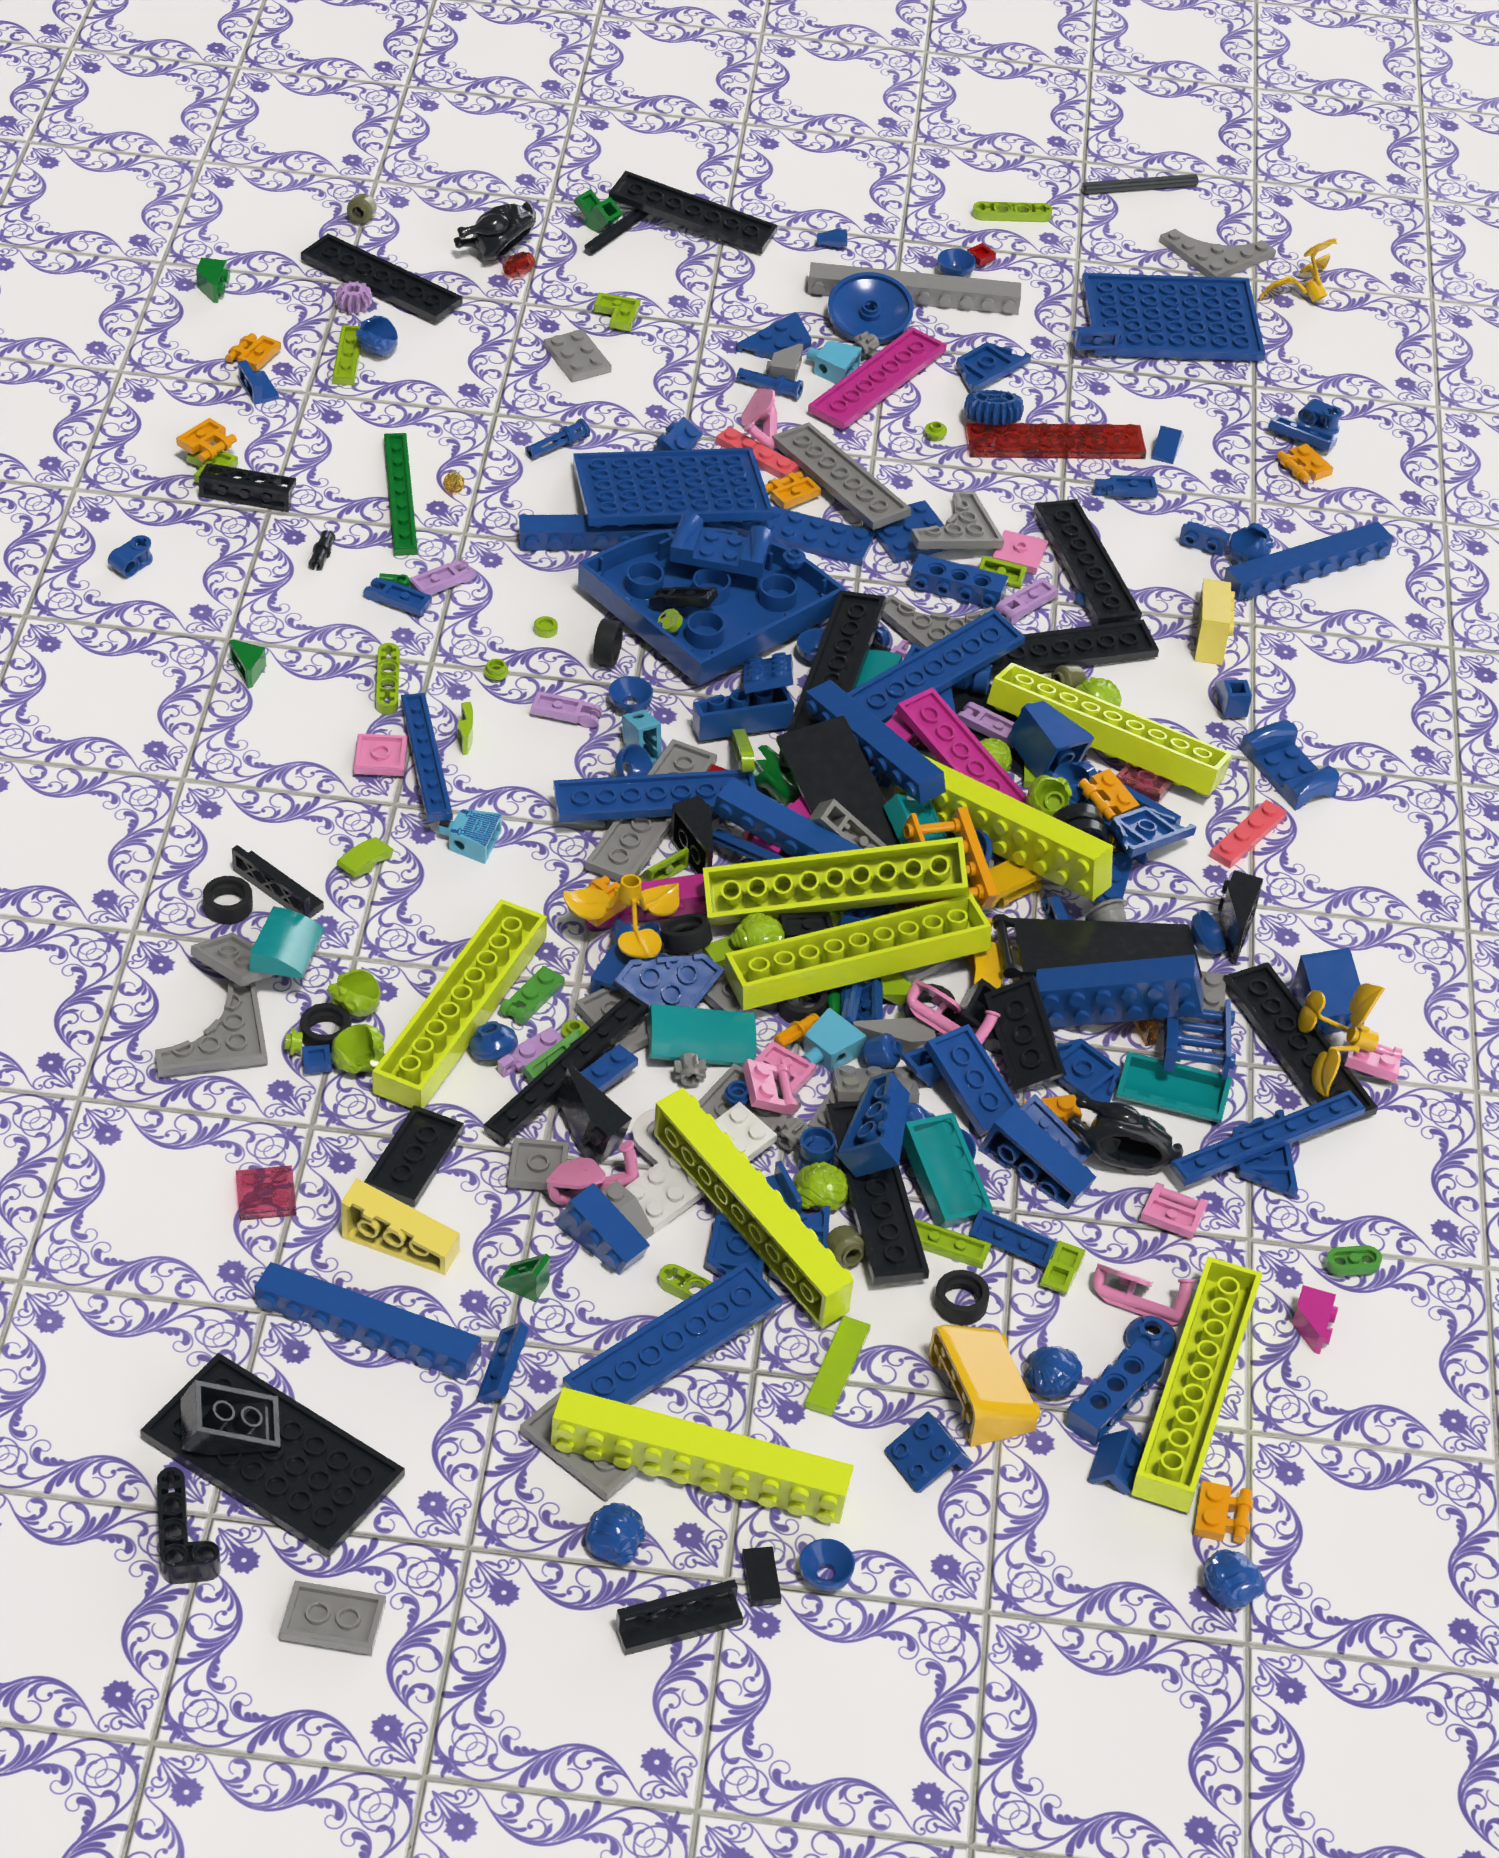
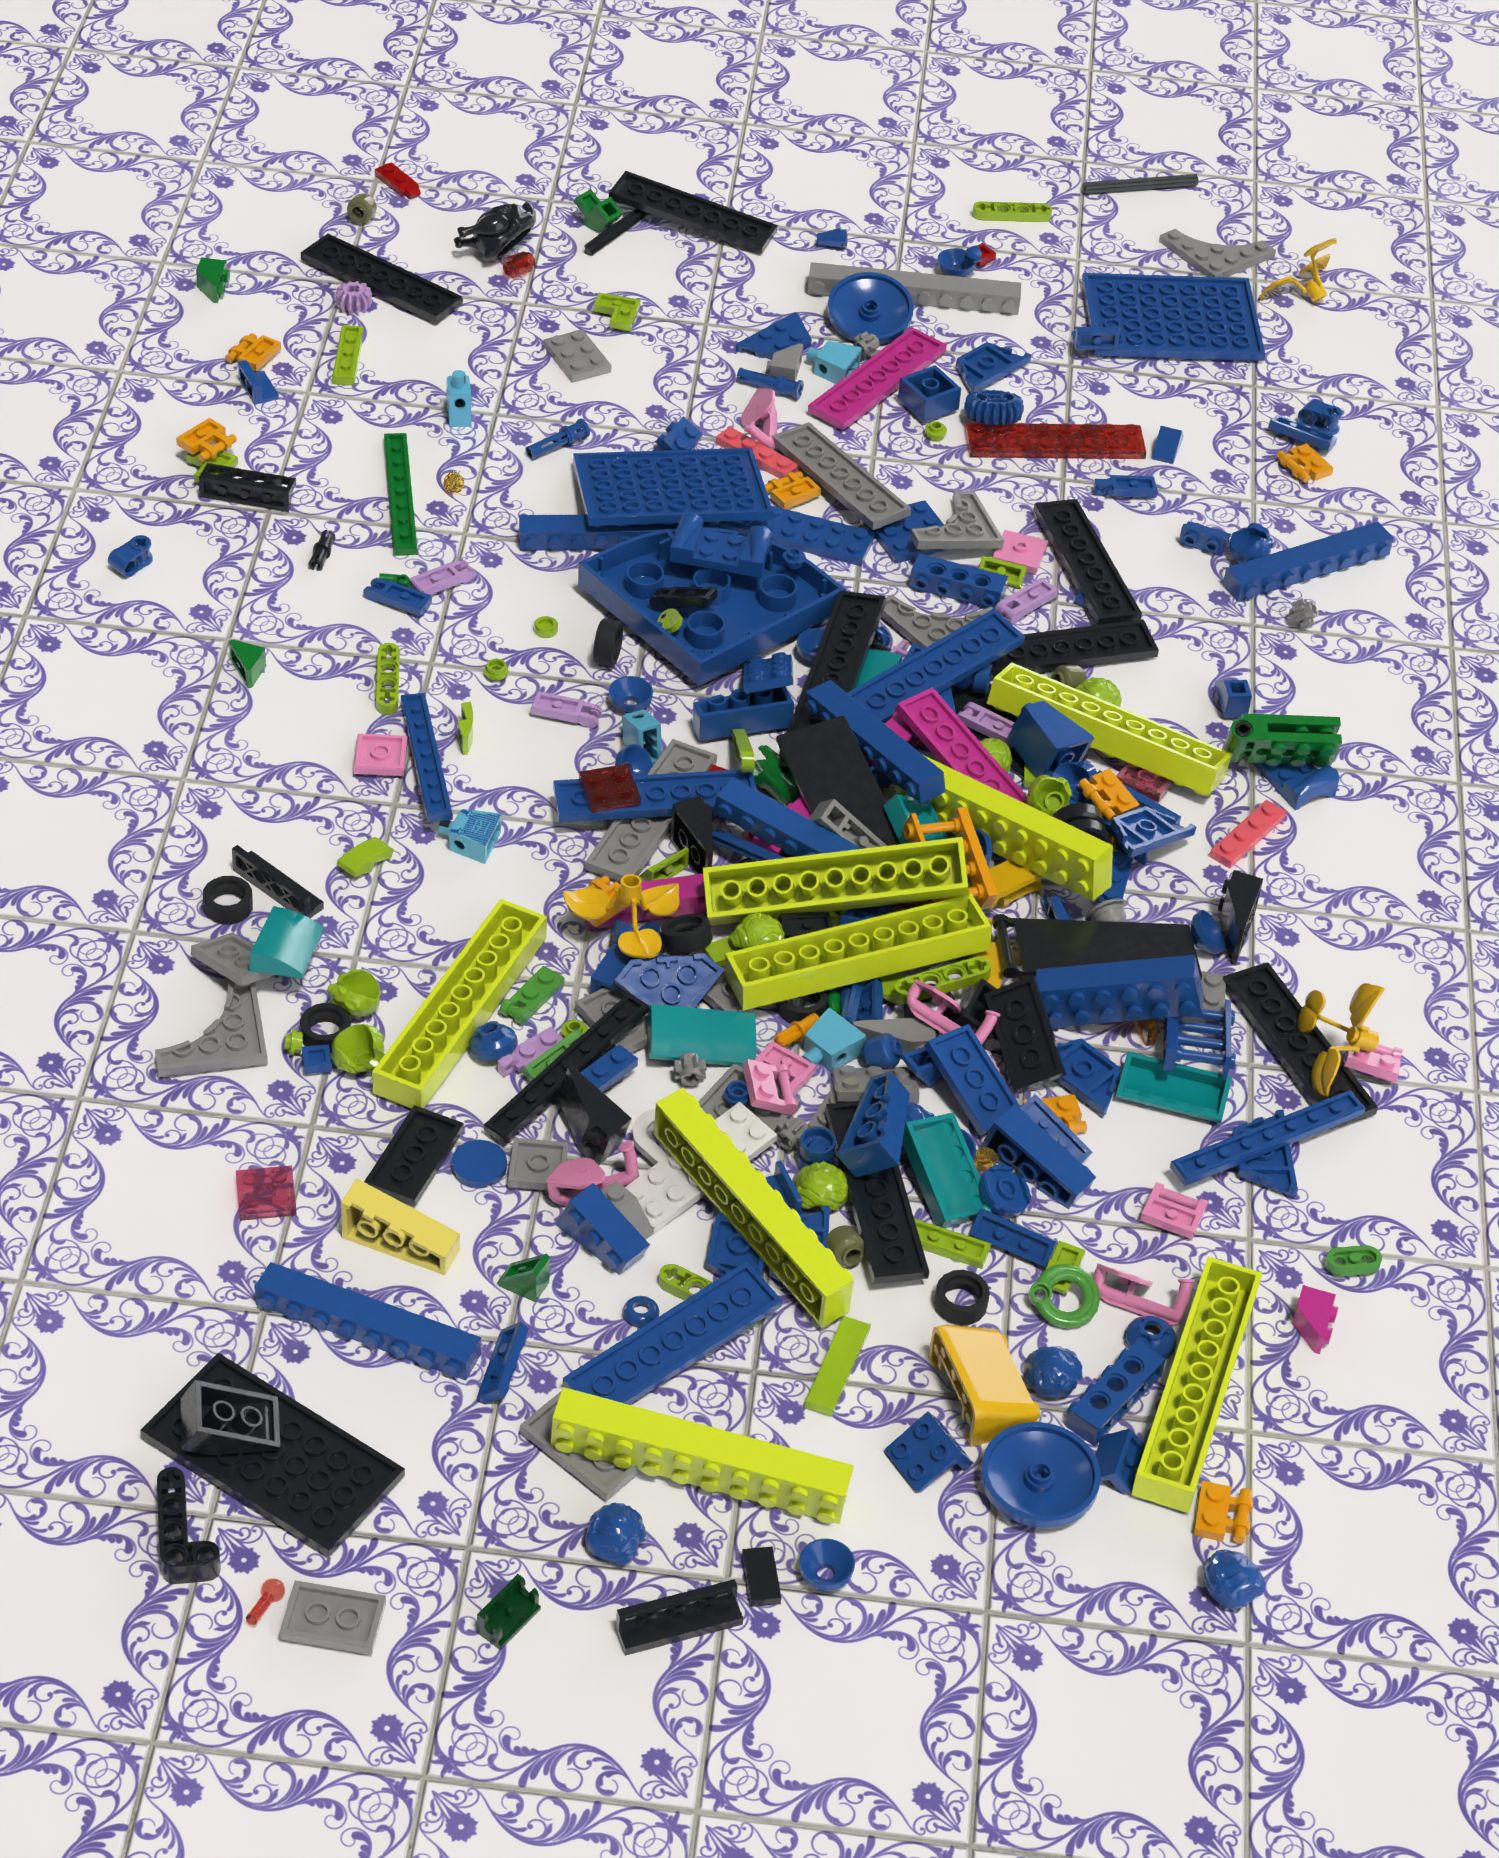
(271, 1591): none -> clear red bar
(377, 335): blue hair -> none
(397, 180): none -> red hinge
(458, 391): none -> medium azure torso
(479, 1163): none -> blue tile
(508, 1612): none -> dark green hinge
(609, 788): none -> clear red plate
(640, 1319): none -> blue piece
(929, 393): none -> blue brick
(970, 970): none -> lime beam
(973, 254): none -> blue hinge
(985, 1158): none -> clear yellow plate
(1004, 1190): none -> blue tile
(1040, 1474): none -> blue dish
(1051, 1313): none -> bright green piece
(1126, 1137): black piece -> none
(1214, 621): light yellow wedge -> none
(1284, 739): none -> green hinge
(1303, 613): none -> light grey gear
(1334, 976): blue slope -> none

